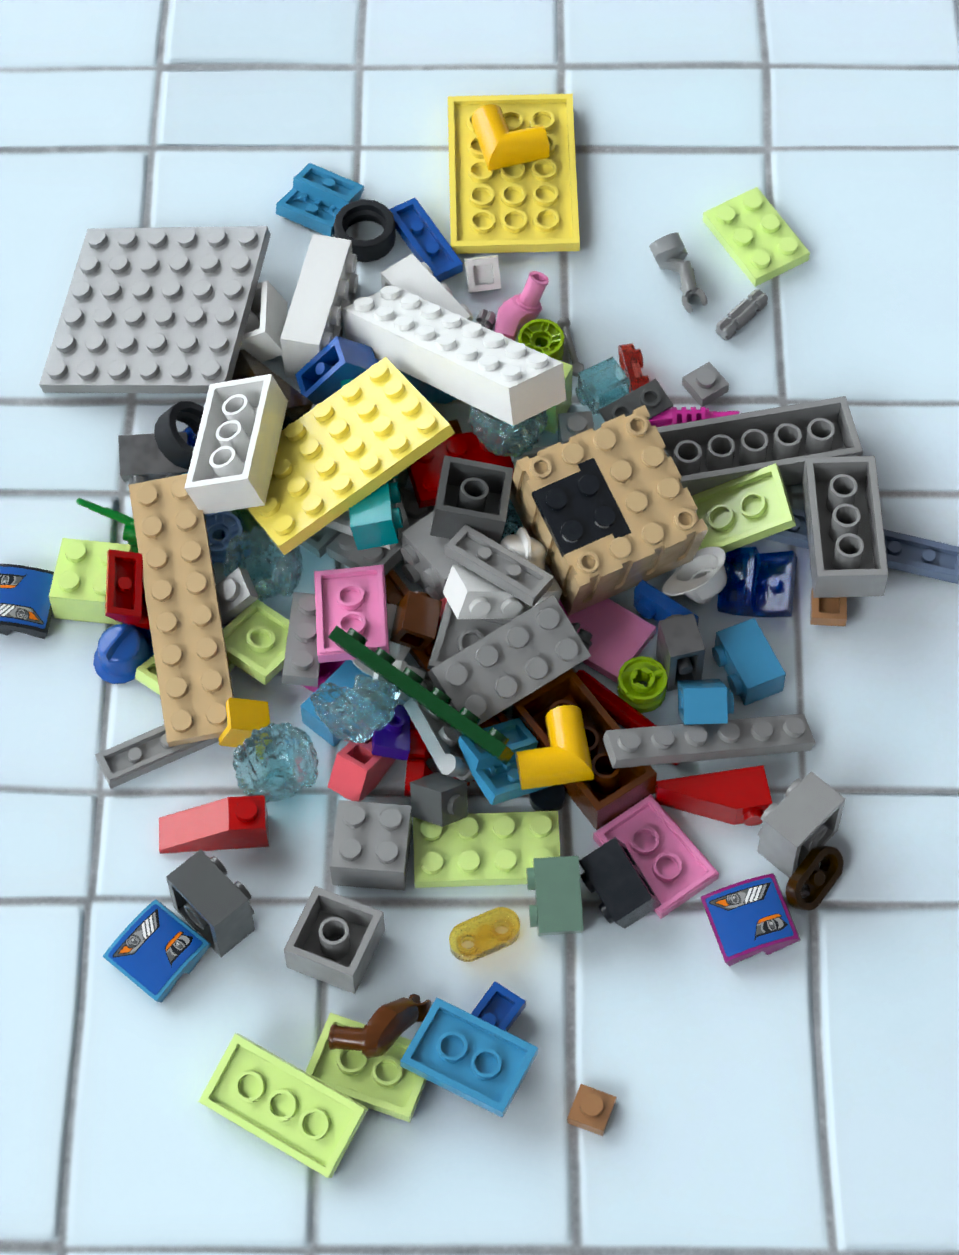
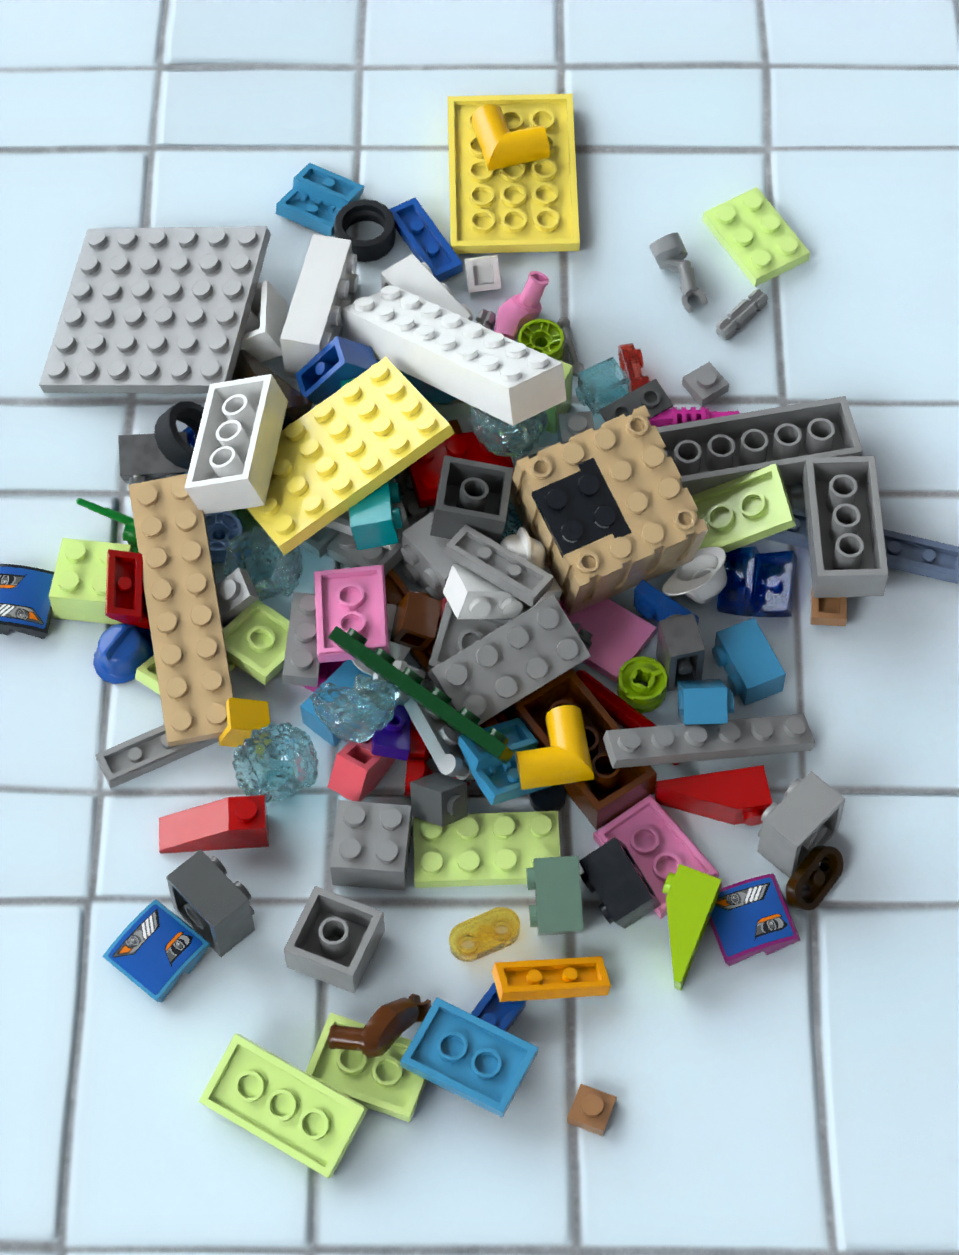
(551, 979): none -> light orange plate
(689, 908): none -> lime slope

